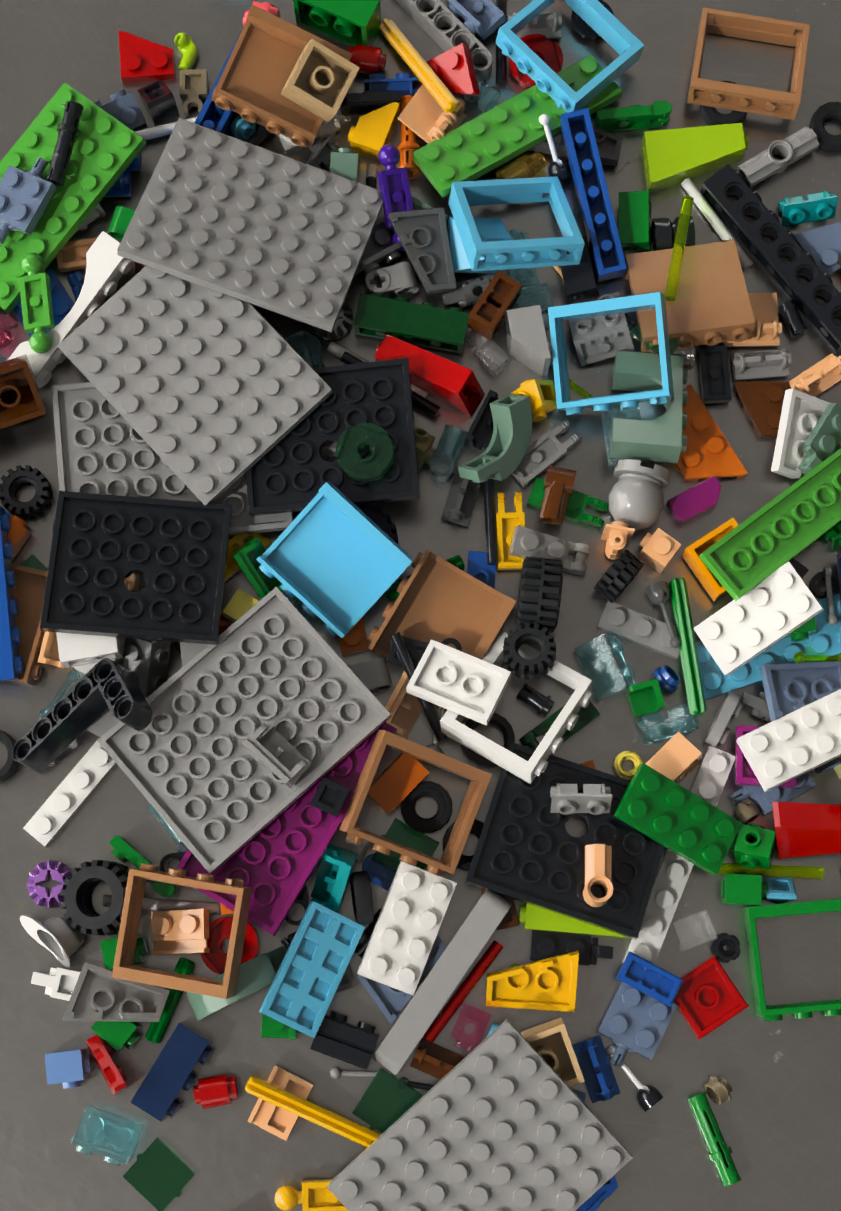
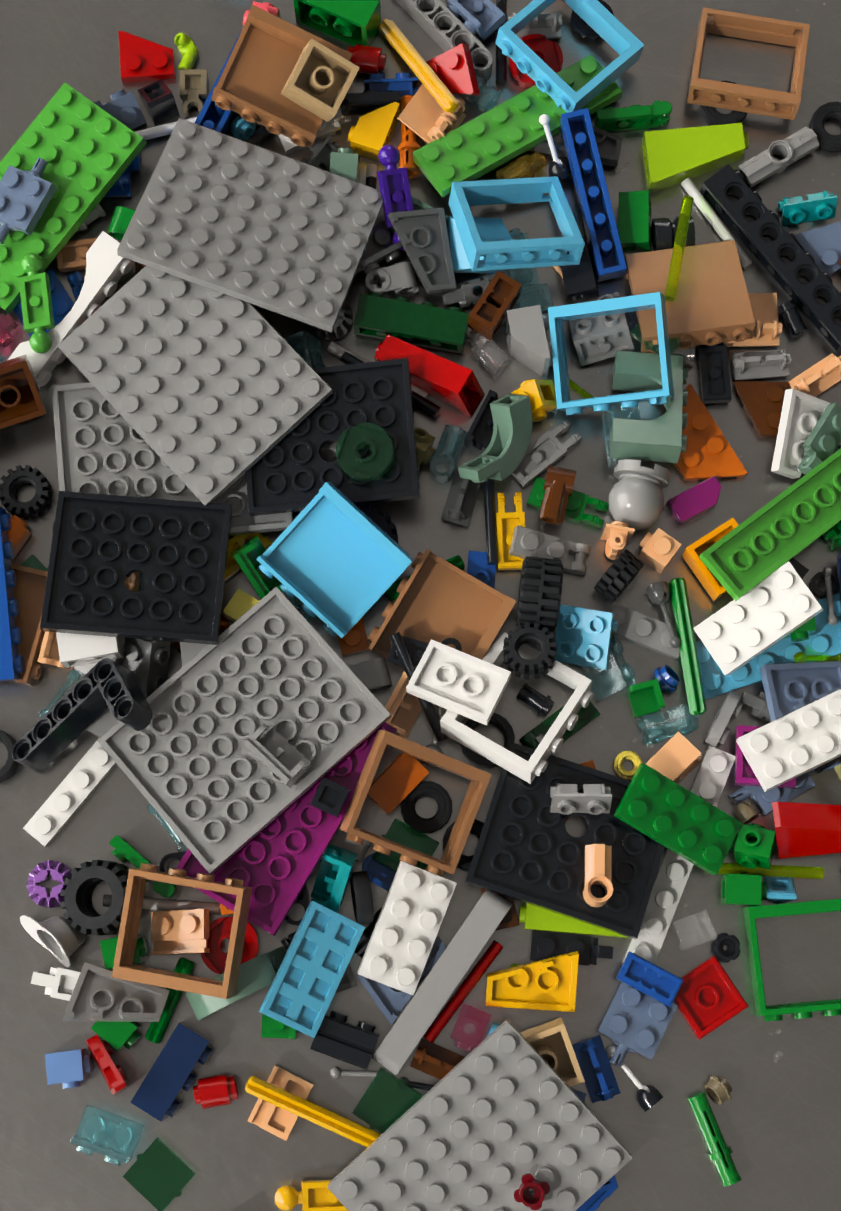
(67, 133): black pin -> none
(534, 1200): none -> dark red plate
(584, 636): none -> medium azure hinge

